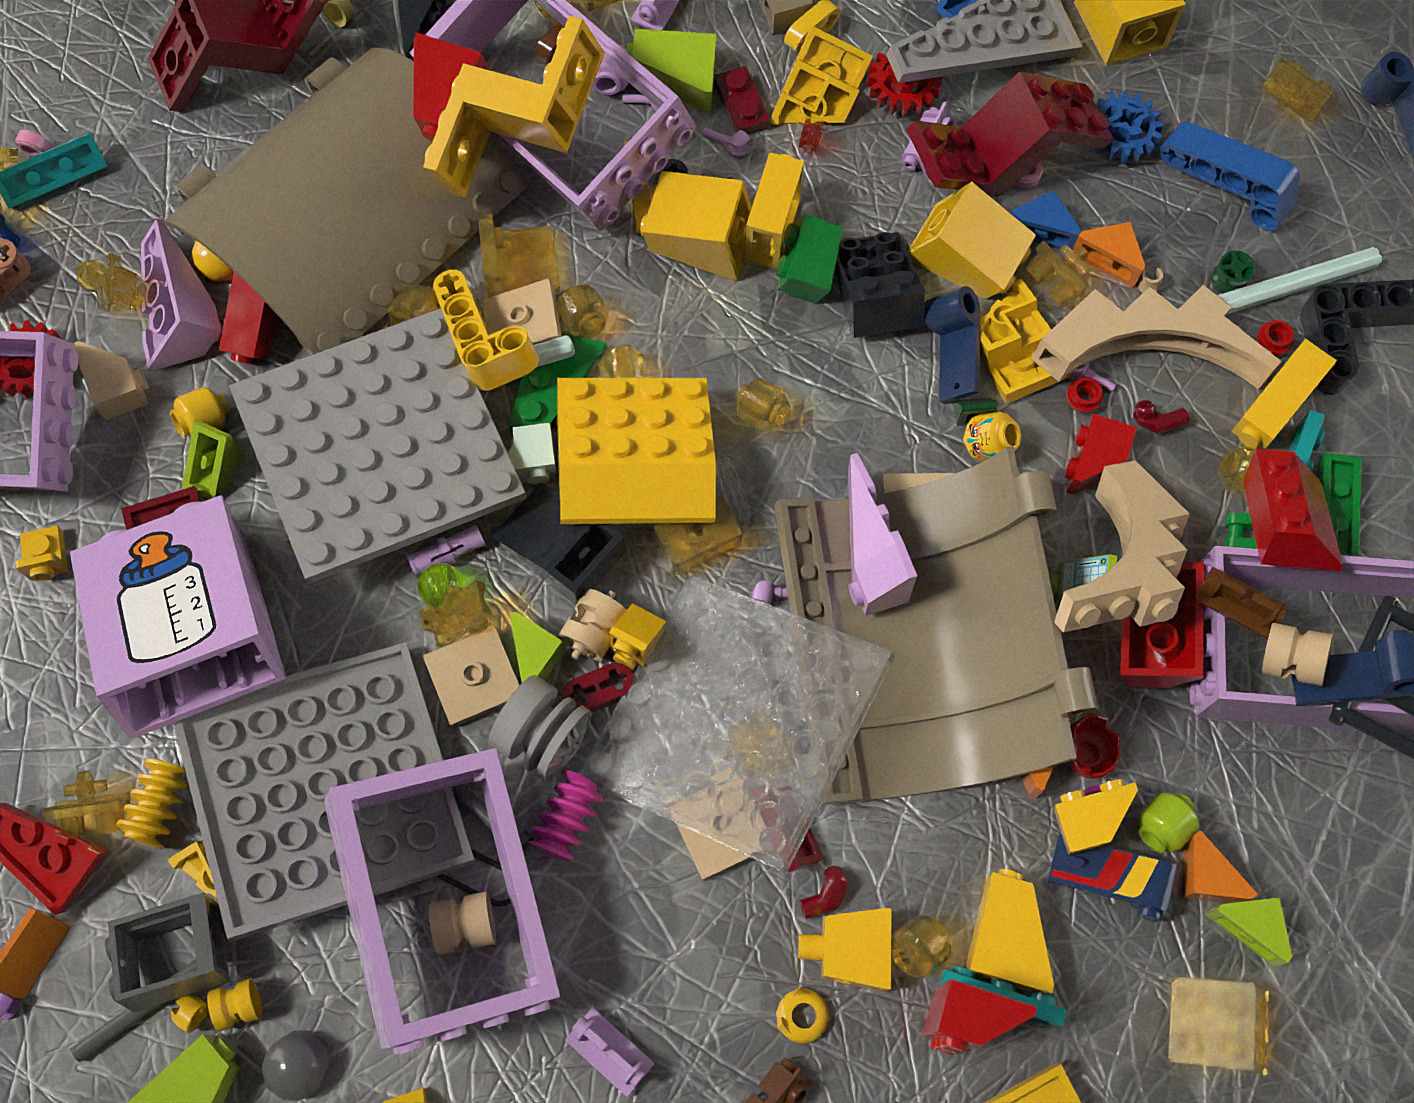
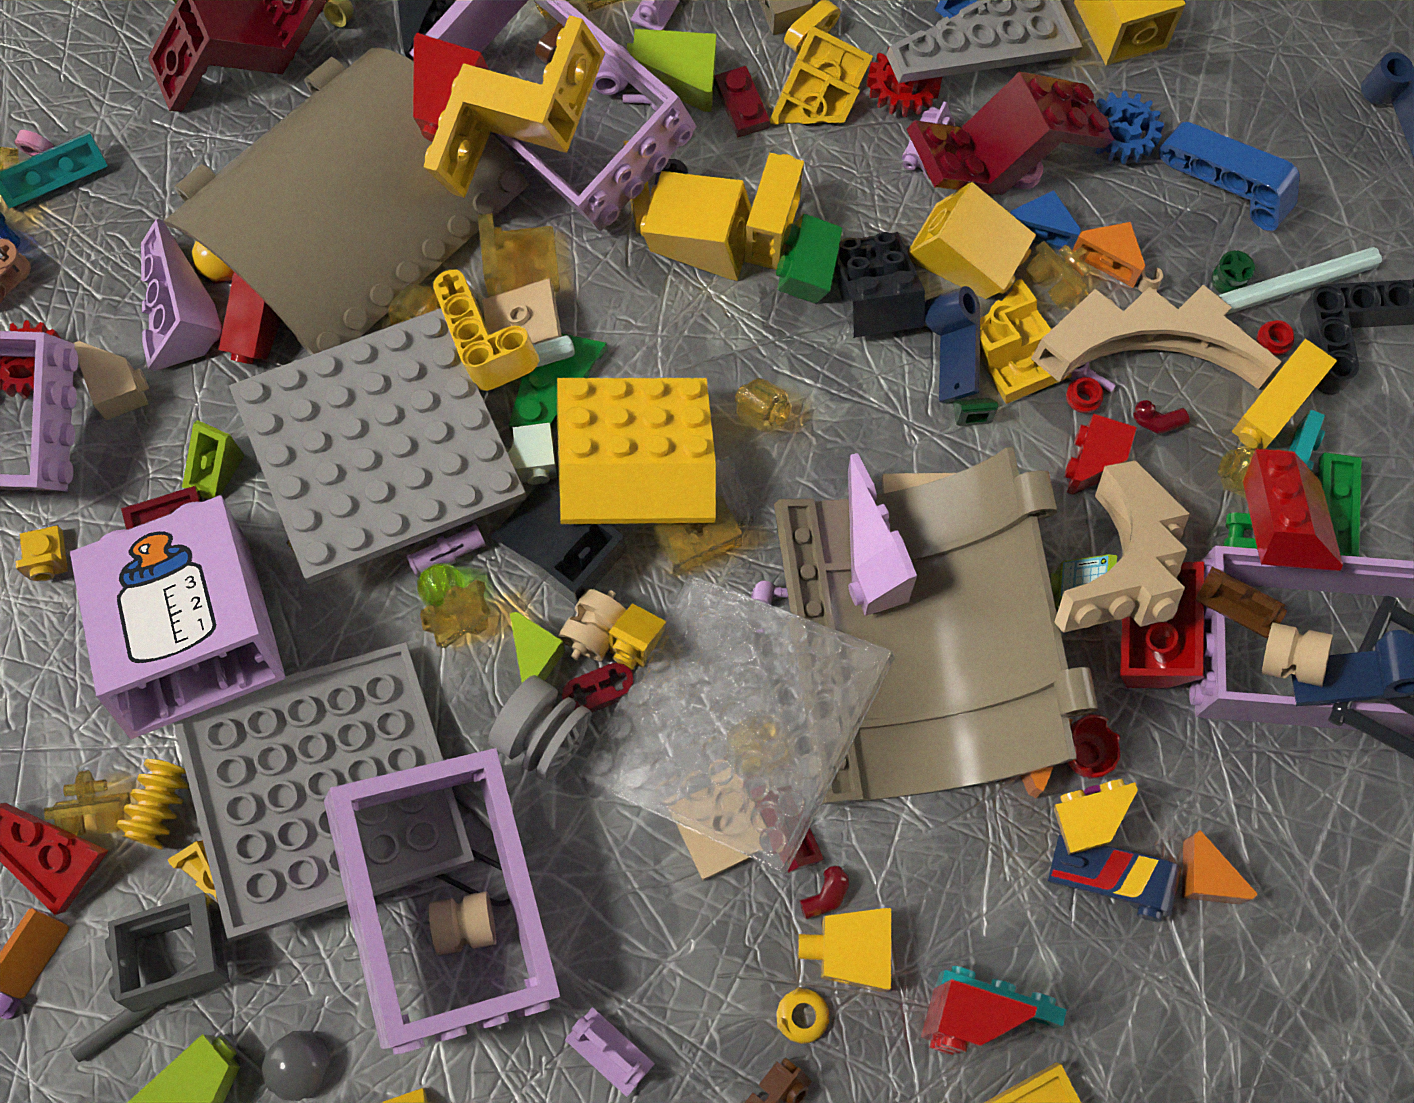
(111, 284): clear yellow hips -> none
(190, 1013): yellow hinge -> none
(199, 405): yellow head -> none
(234, 1004): yellow wheel -> none
(472, 676): tan plate -> none
(566, 816): dark pink piece -> none
(582, 311): clear yellow head -> none
(623, 363): clear yellow head -> none
(735, 145): lavender hand -> none
(811, 135): clear red bush -> none
(920, 946): clear yellow head -> none
(990, 434): yellow head -> none
(1010, 936): yellow slope -> none
(1168, 822): lime head -> none
(1219, 1024): clear yellow bracket -> none
(1258, 926): lime slope -> none
(1297, 90): clear yellow hips -> none

